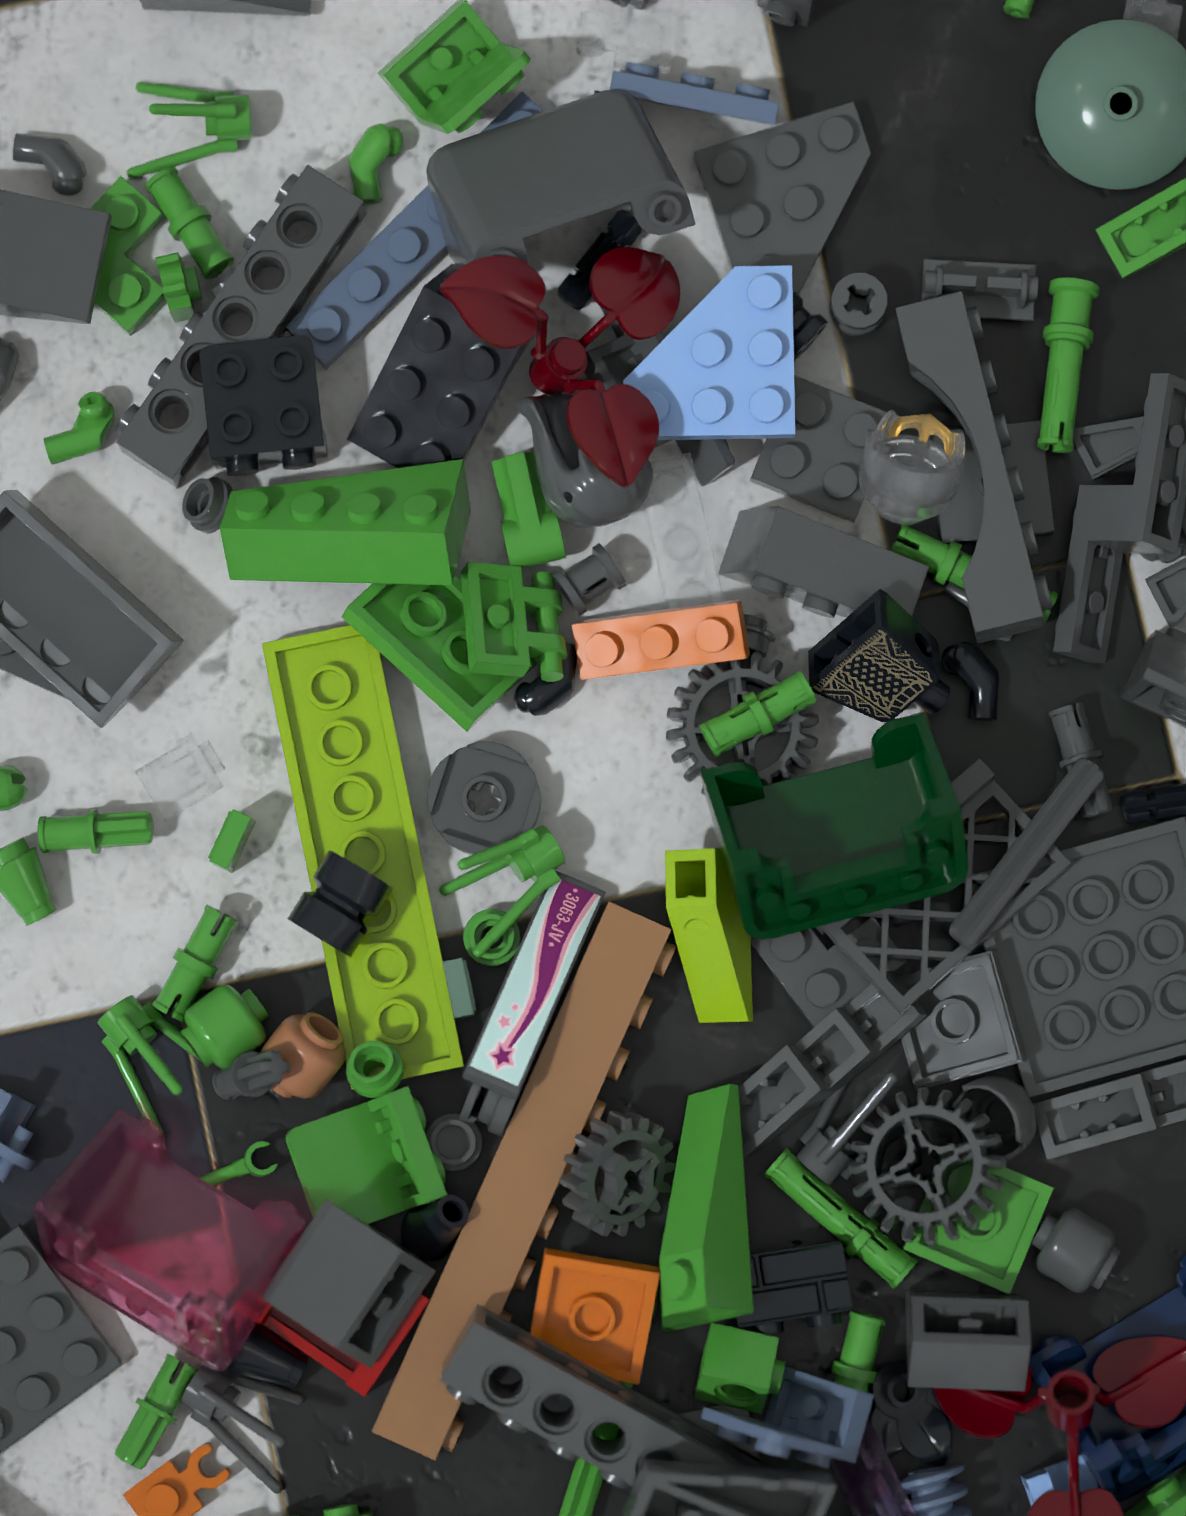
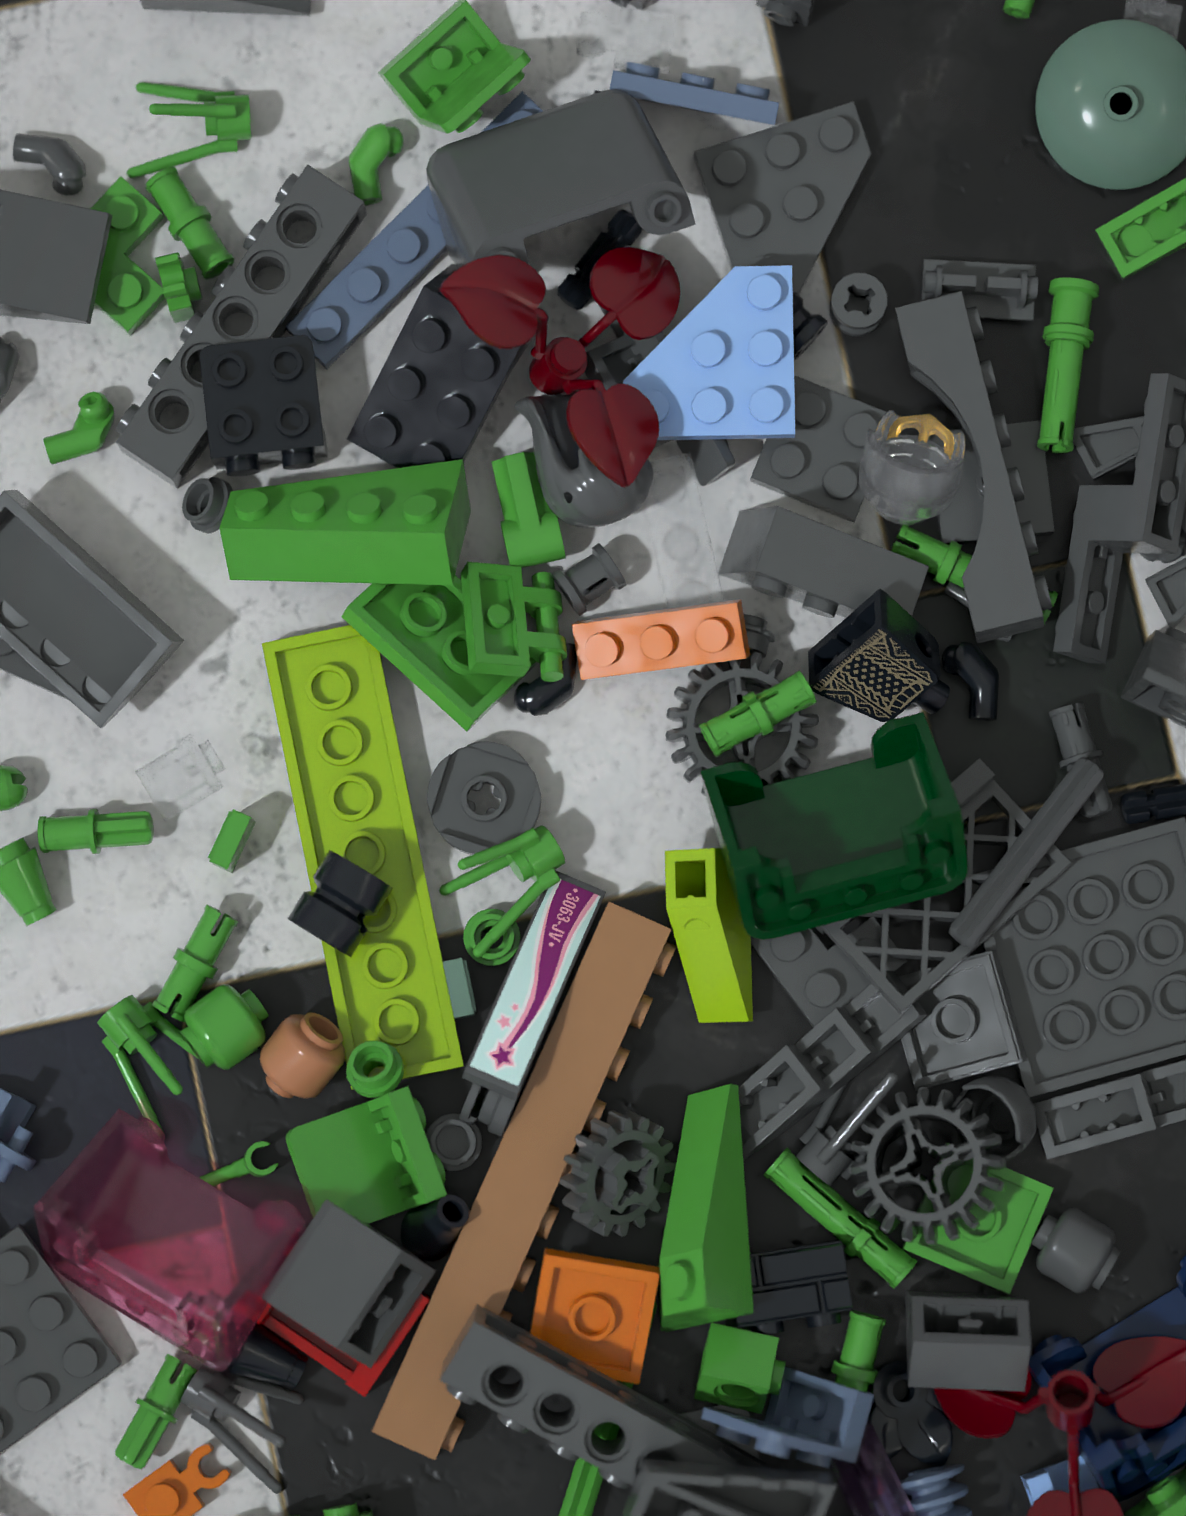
(250, 1075): dark grey axle -> none

